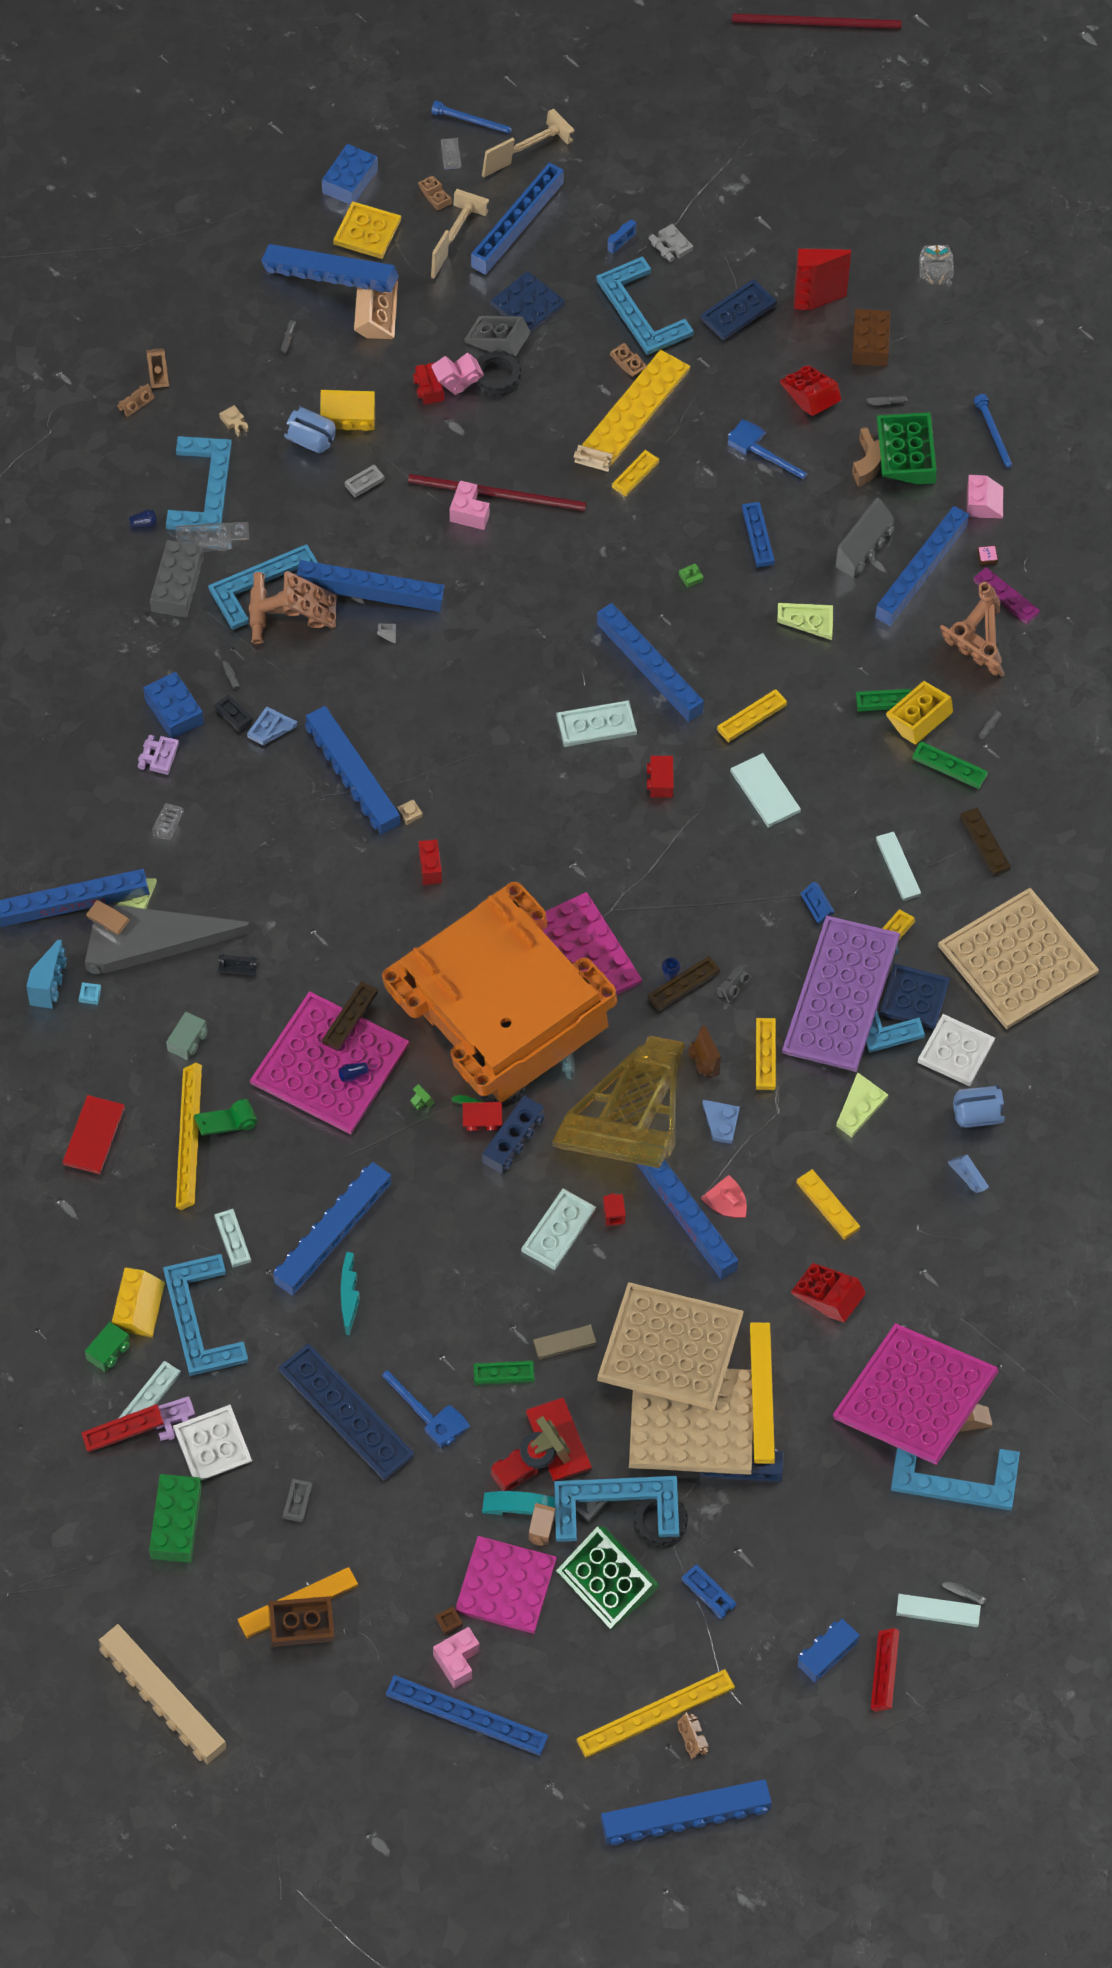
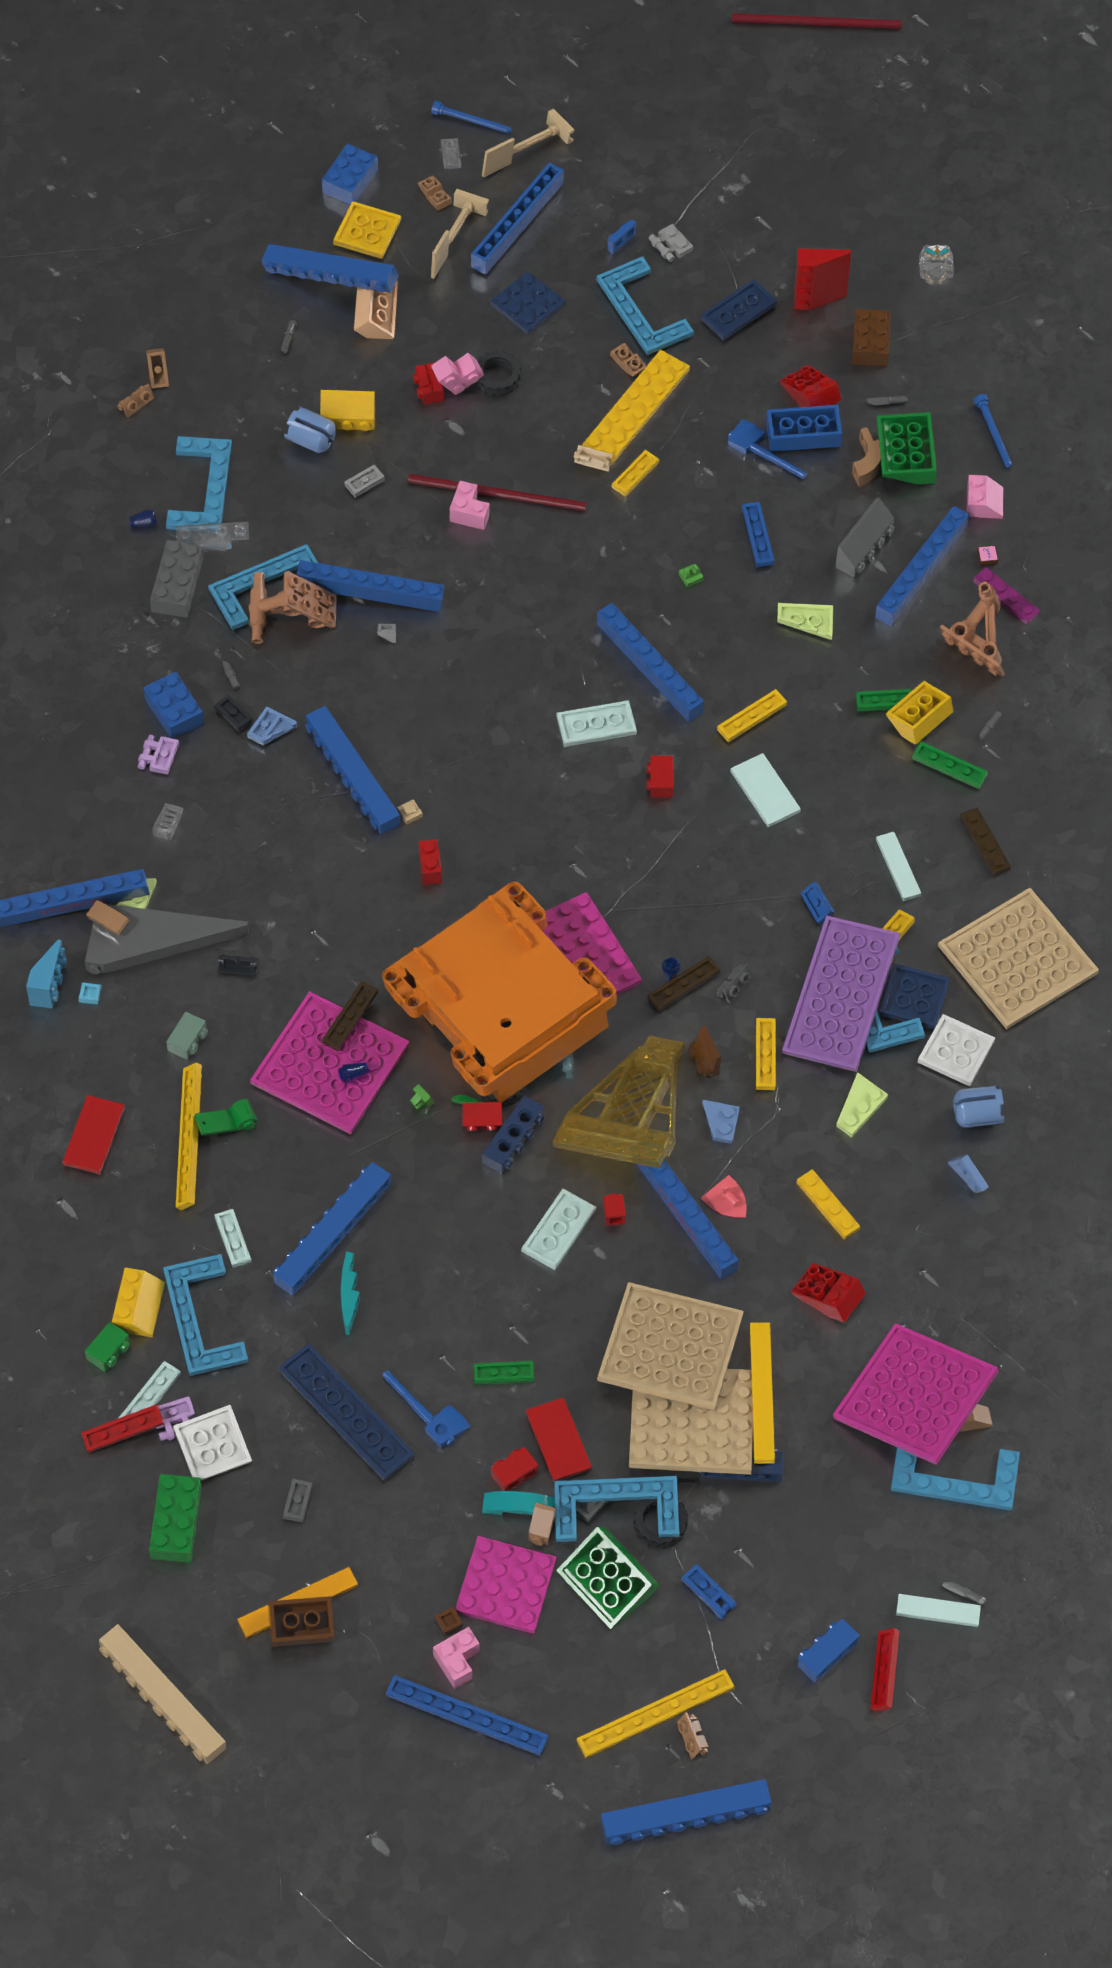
(233, 418): tan plate -> none
(498, 333): dark grey slope -> none
(540, 1448): plate -> none
(564, 1342): dark tan tile -> none
(803, 428): none -> blue brick

